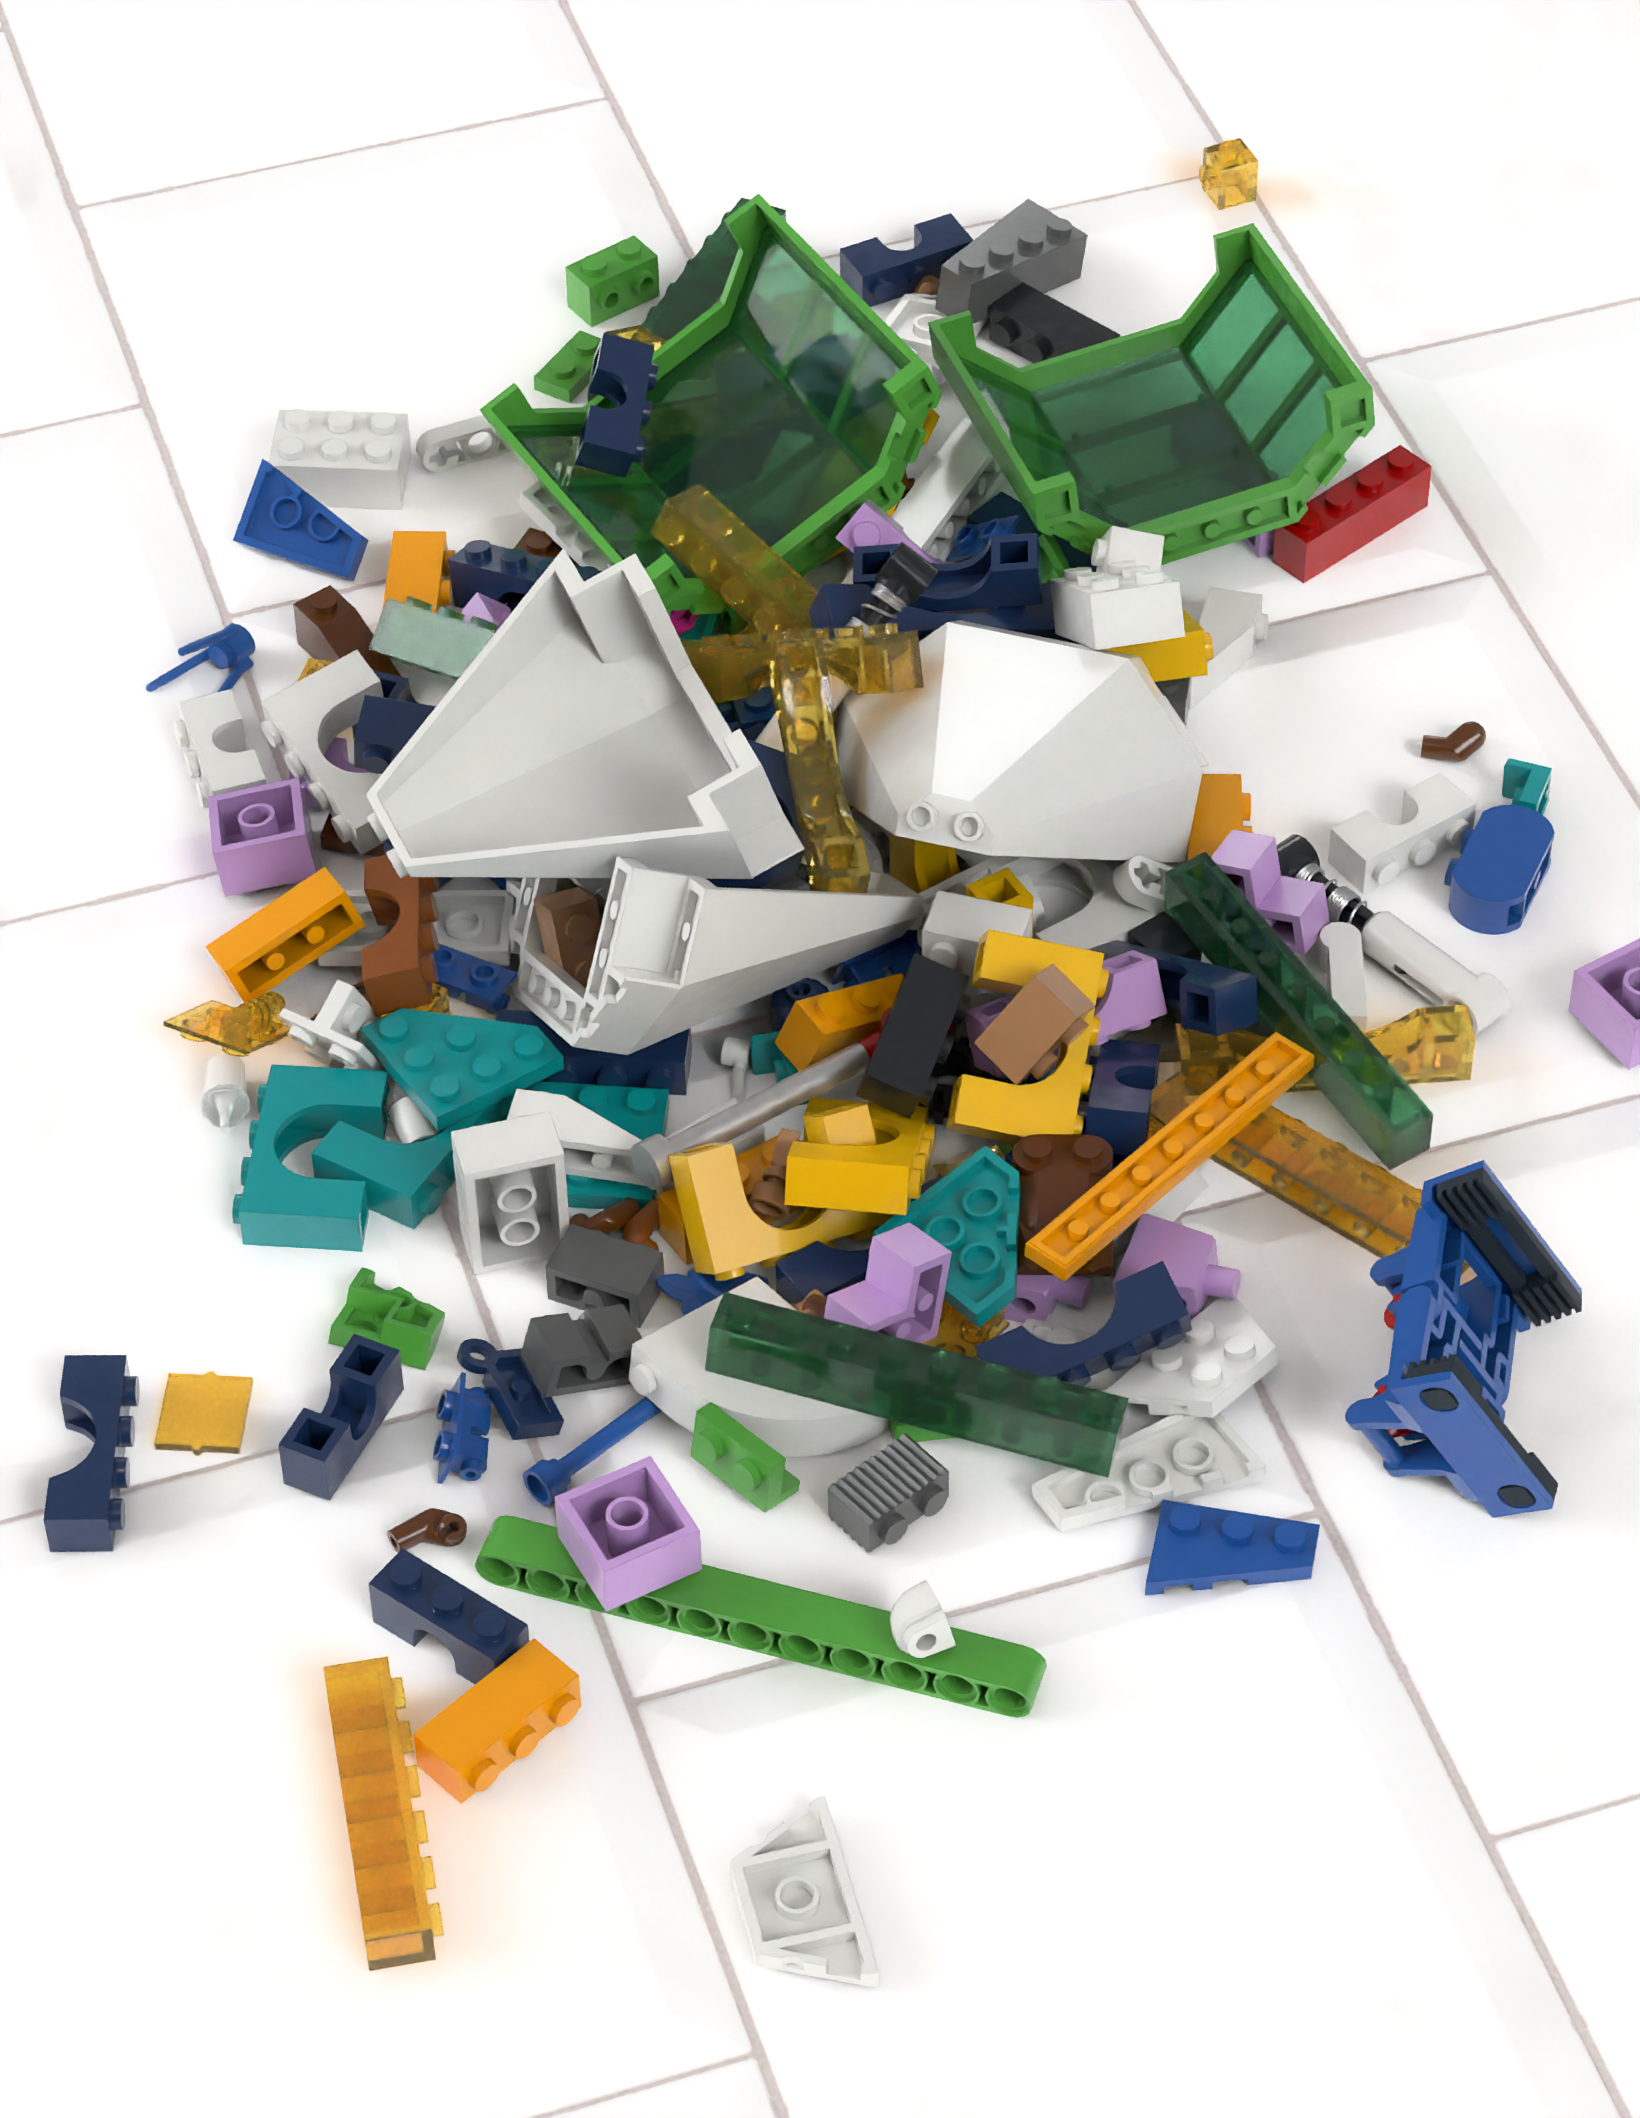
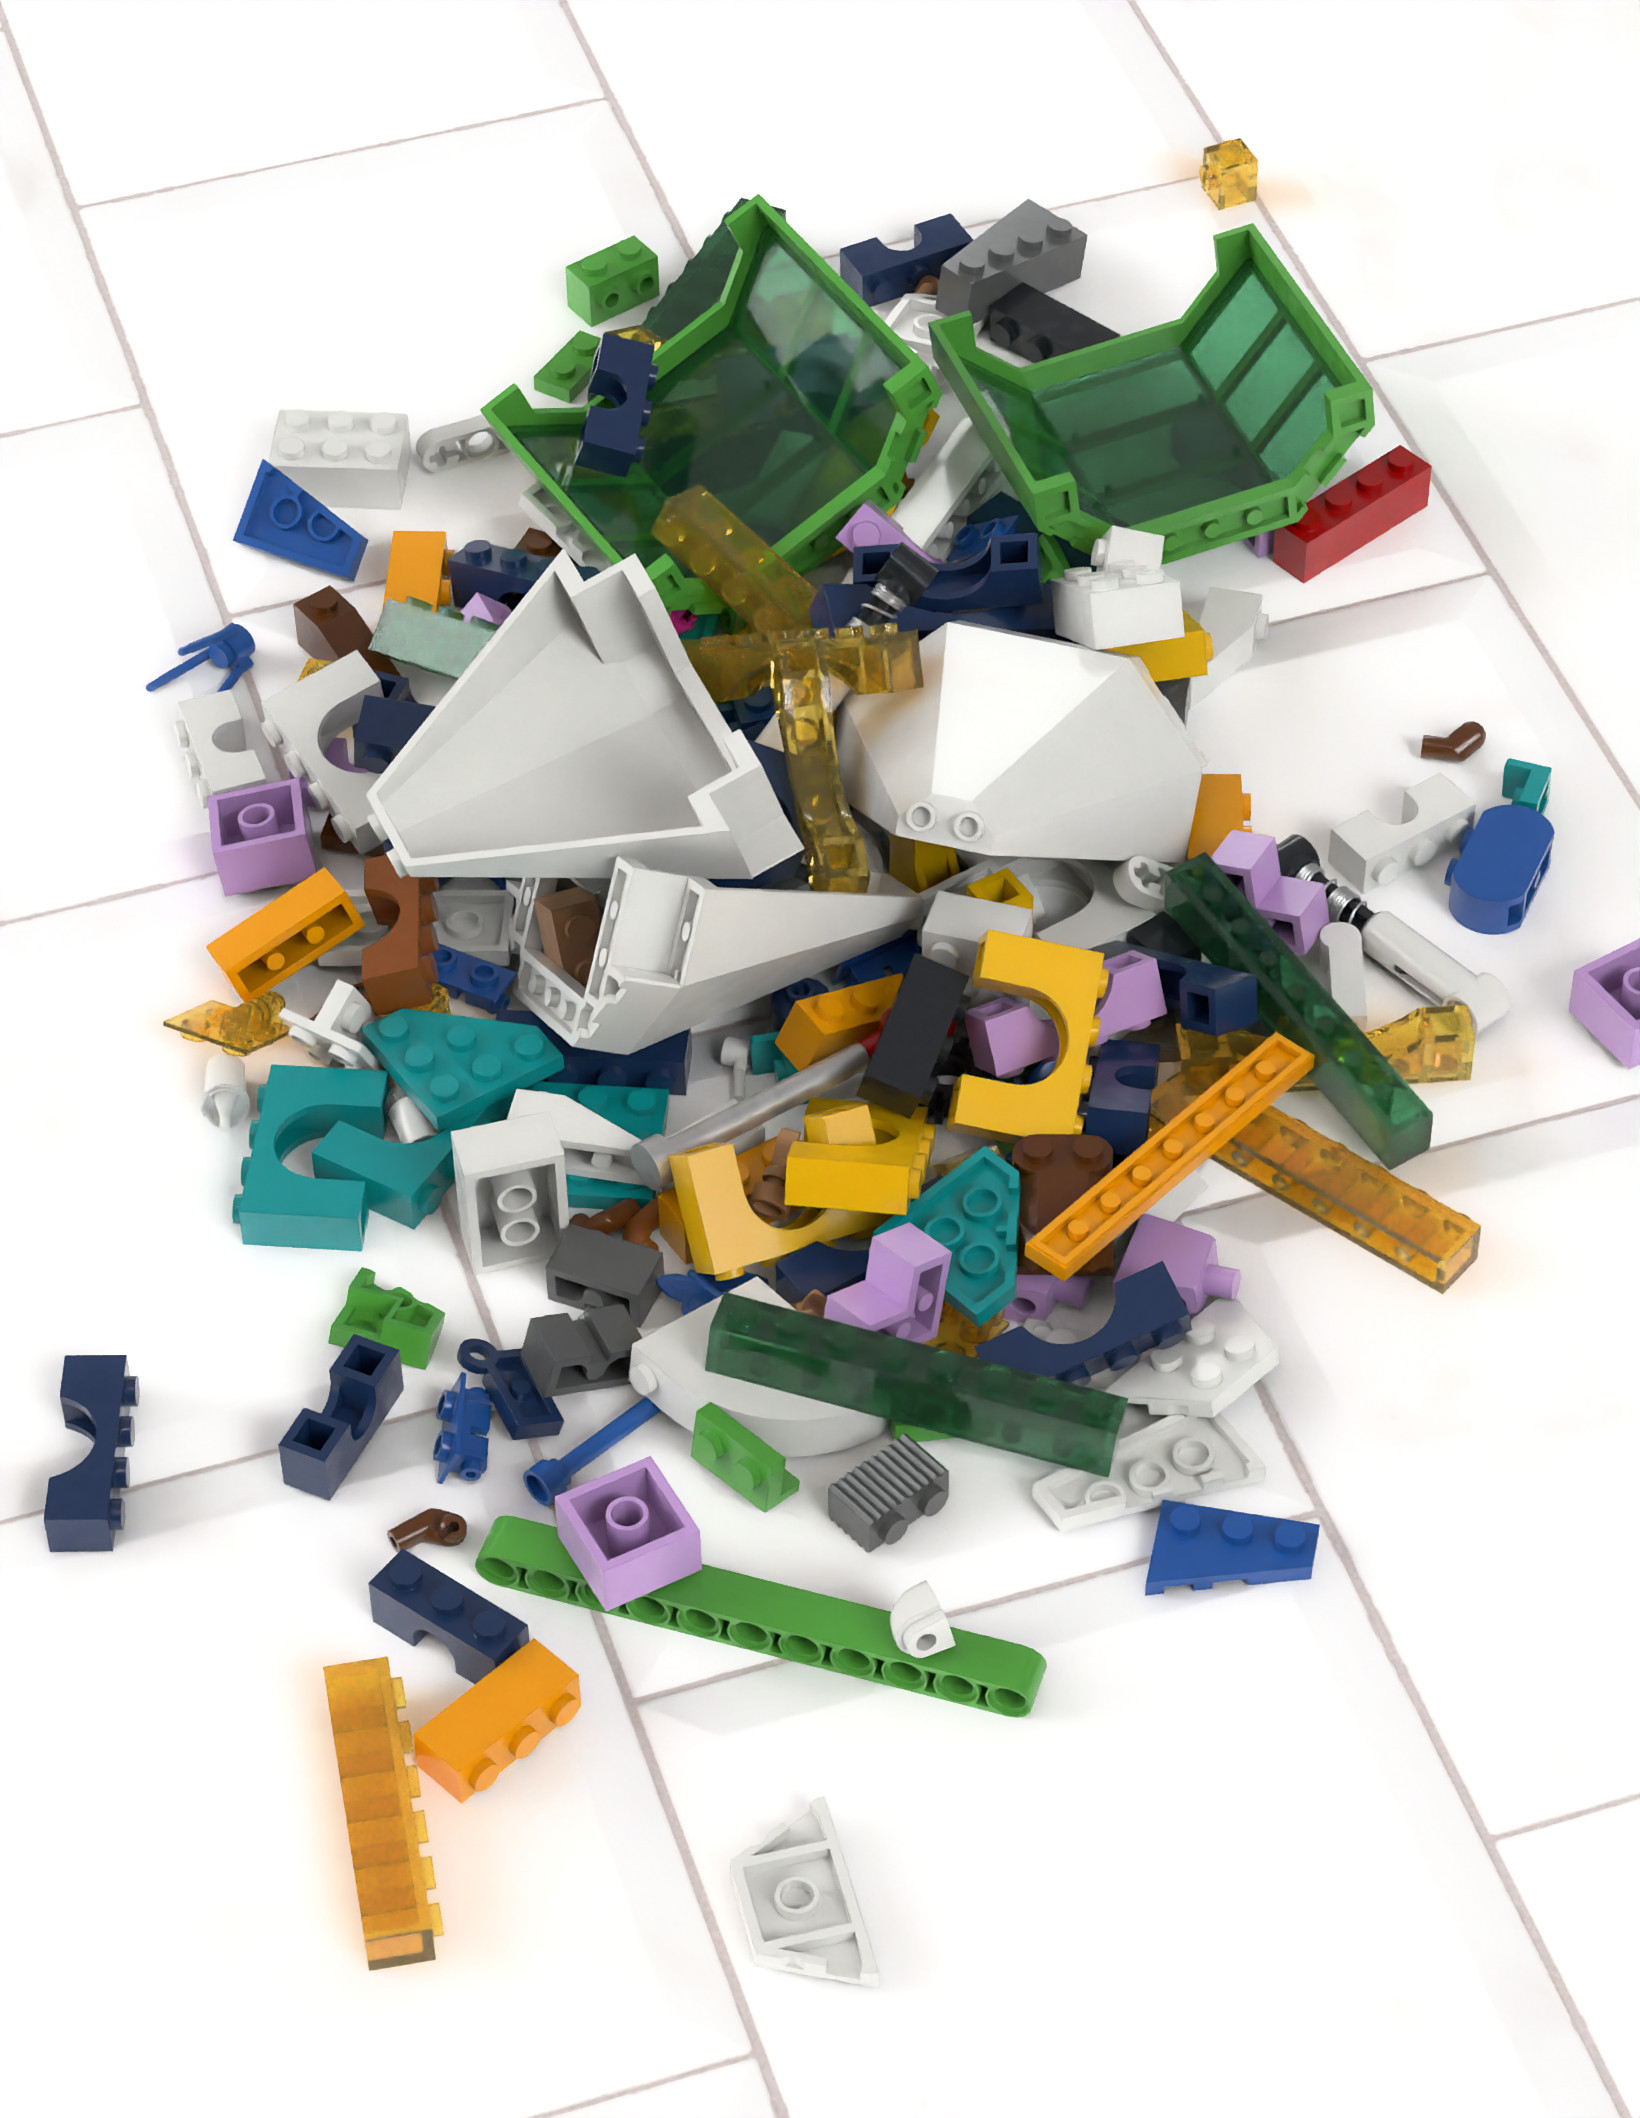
(204, 1413): clear yellow piece -> none
(1035, 1024): medium nougat brick -> none
(1459, 1342): blue container -> none

